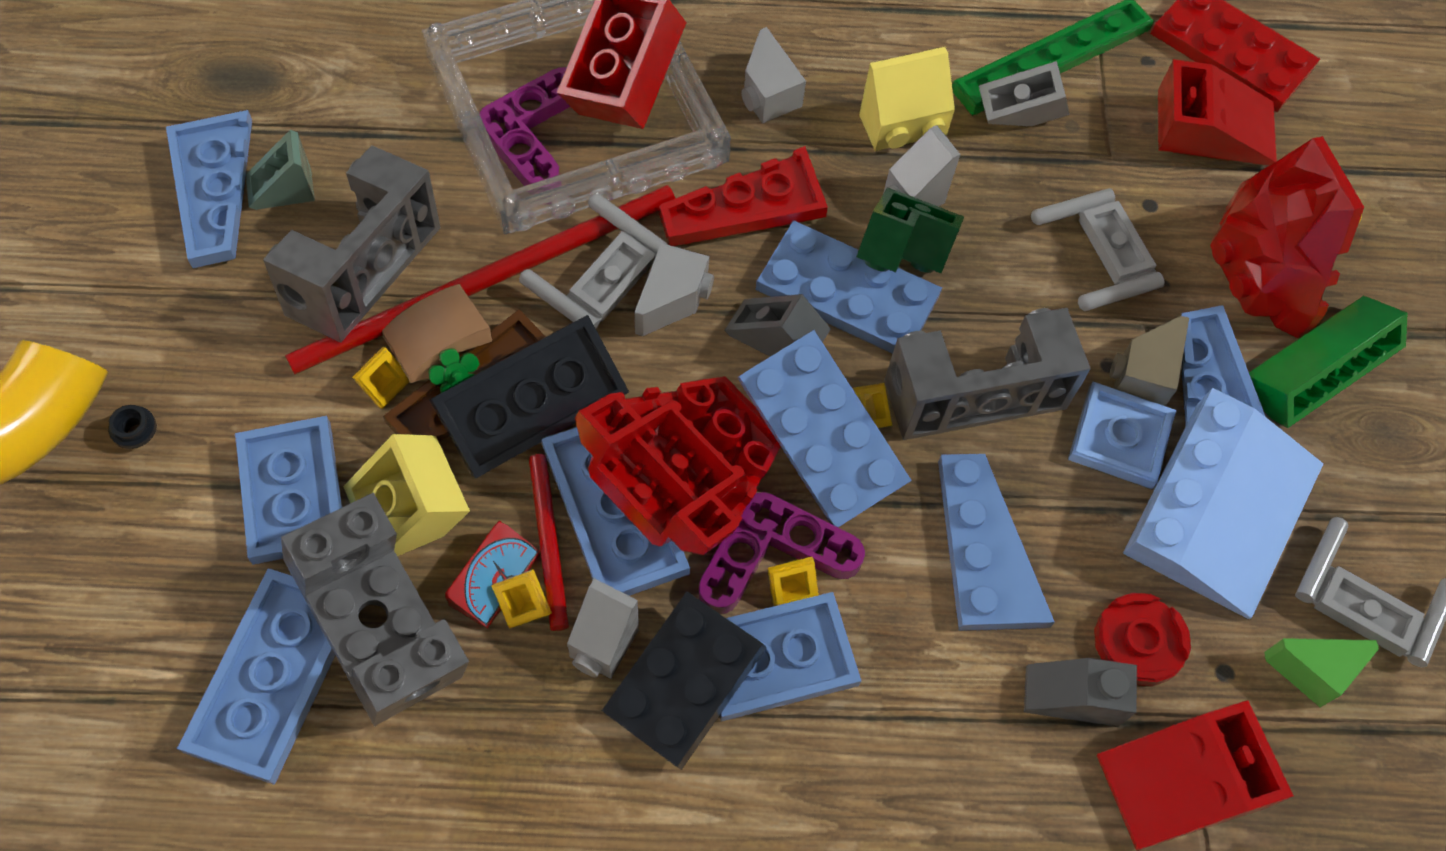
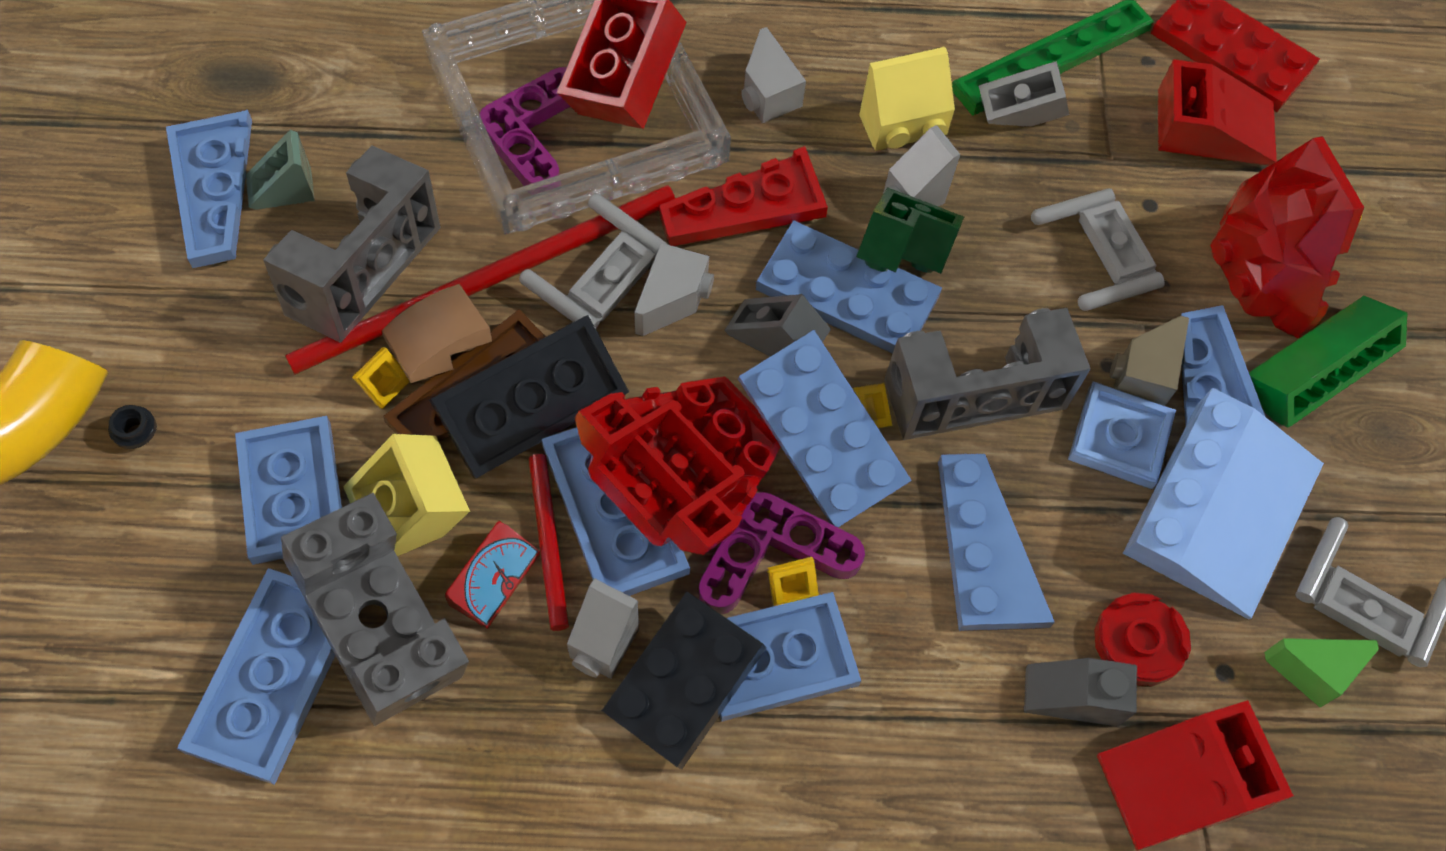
(455, 370): green plant -> none
(521, 599): yellow slope -> none

